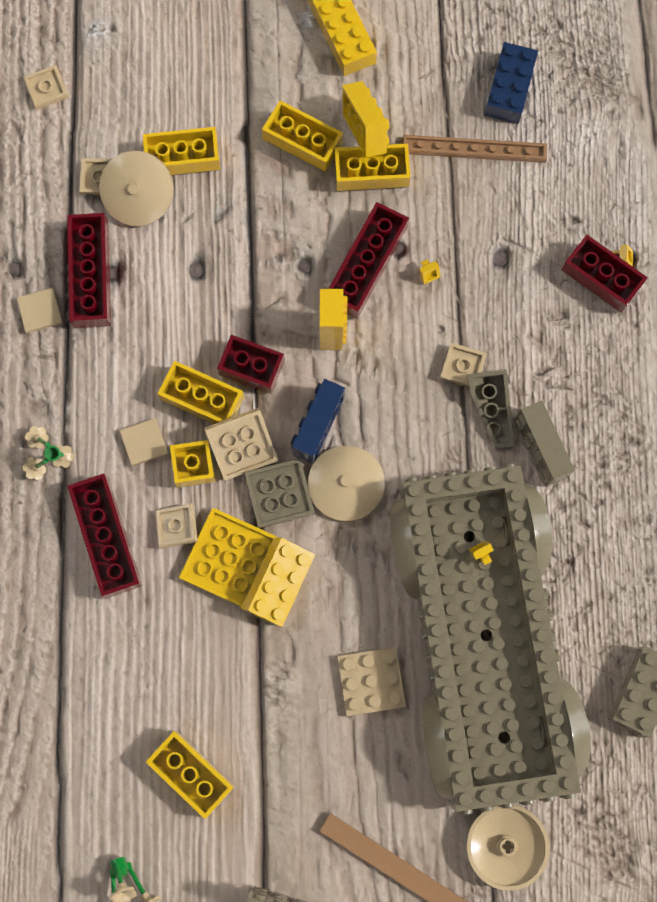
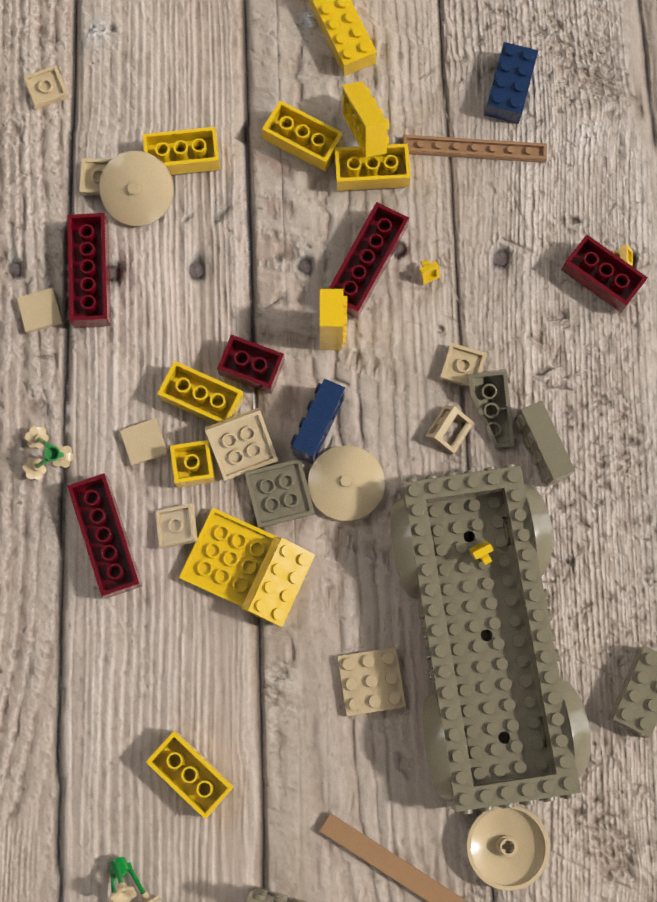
(442, 424): none -> tan tile

